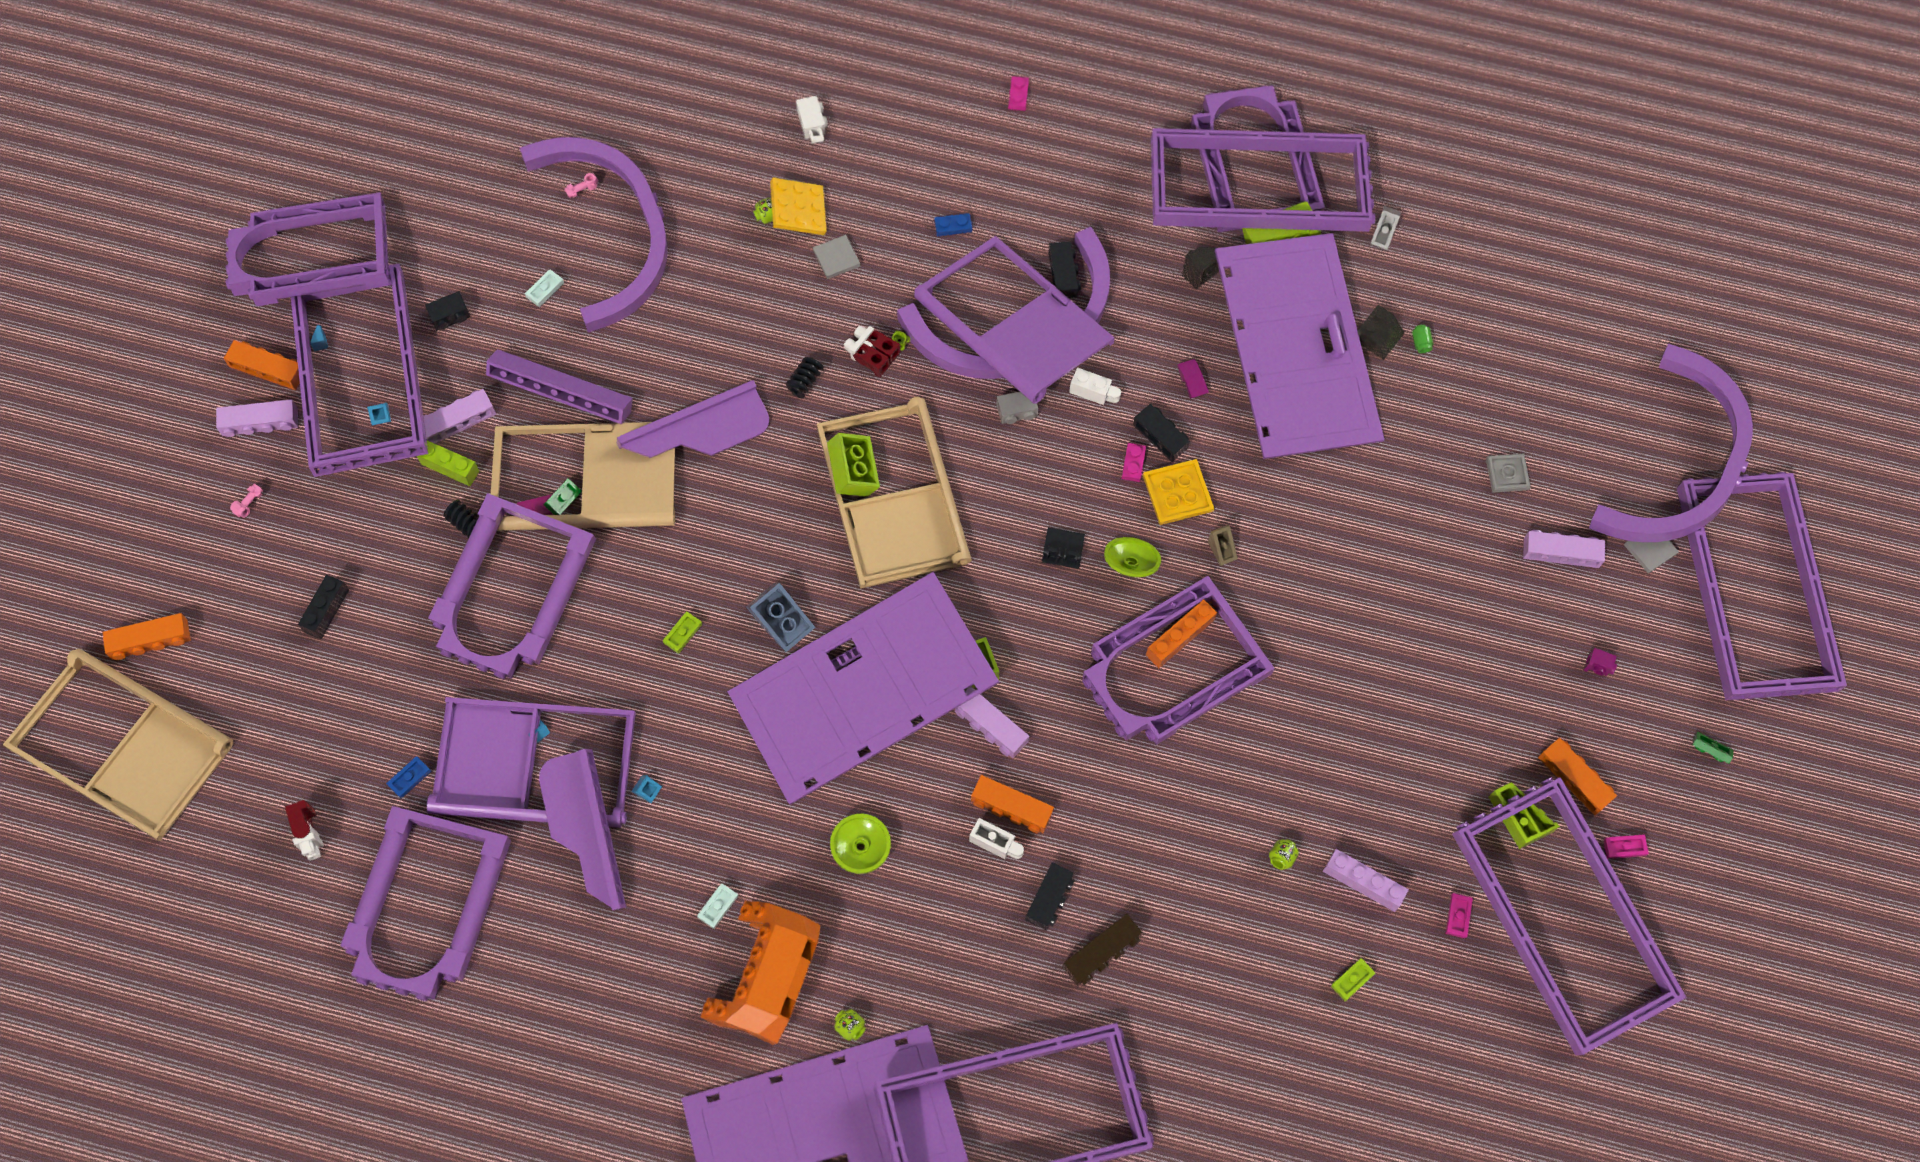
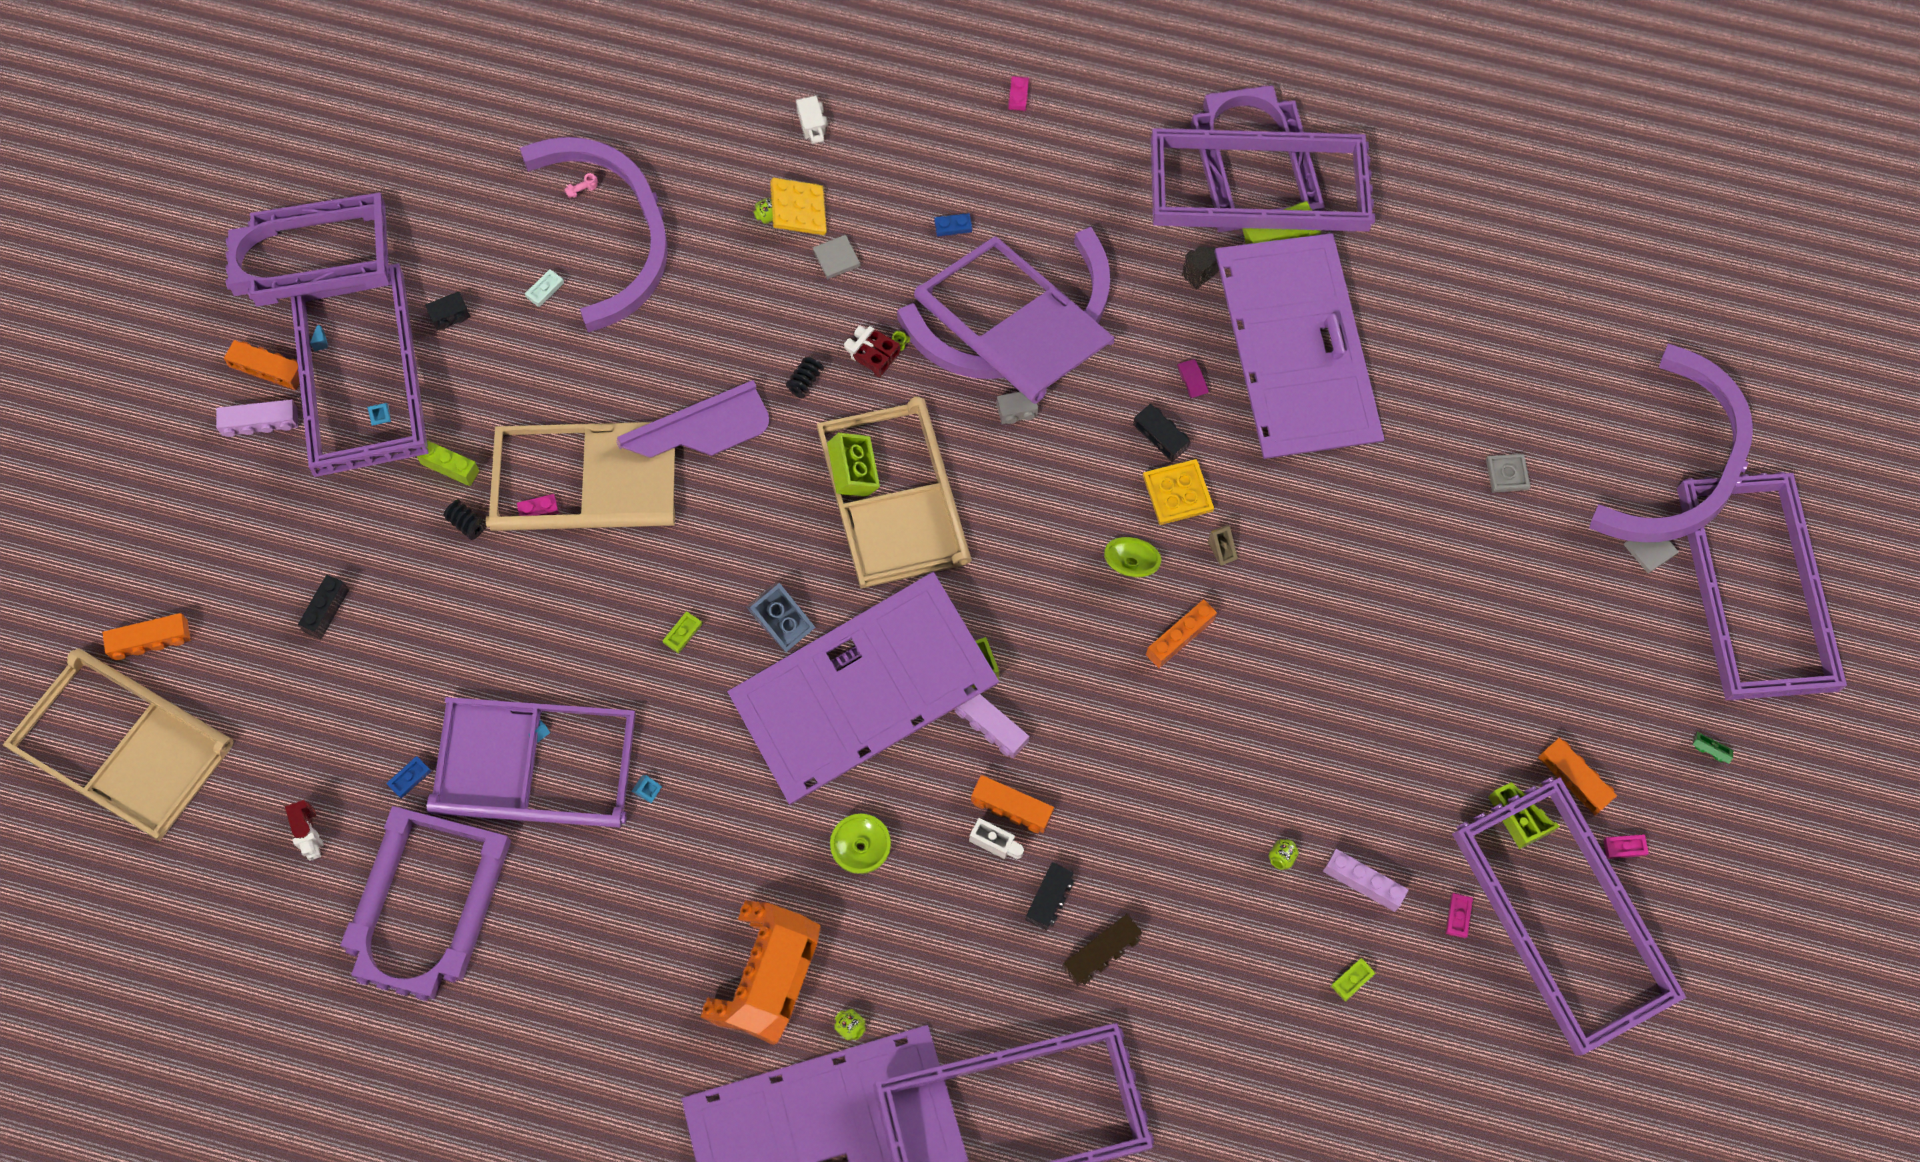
(241, 509): bright pink bar -> none
(458, 416): lavender brick -> none
(534, 644): medium lavender door -> none
(559, 386): medium lavender brick -> none
(562, 497): plate -> none
(580, 821): medium lavender piece -> none
(717, 906): light aqua plate -> none
(1063, 268): black brick -> none
(1063, 548): black hinge -> none
(1094, 387): white brick -> none
(1133, 462): dark pink plate -> none
(1166, 724): medium lavender door -> none
(1380, 332): clear smoke slope -> none
(1385, 227): light grey slope -> none
(1422, 339): bright green brick -> none
(1564, 549): lavender brick -> none
(1600, 662): magenta brick -> none

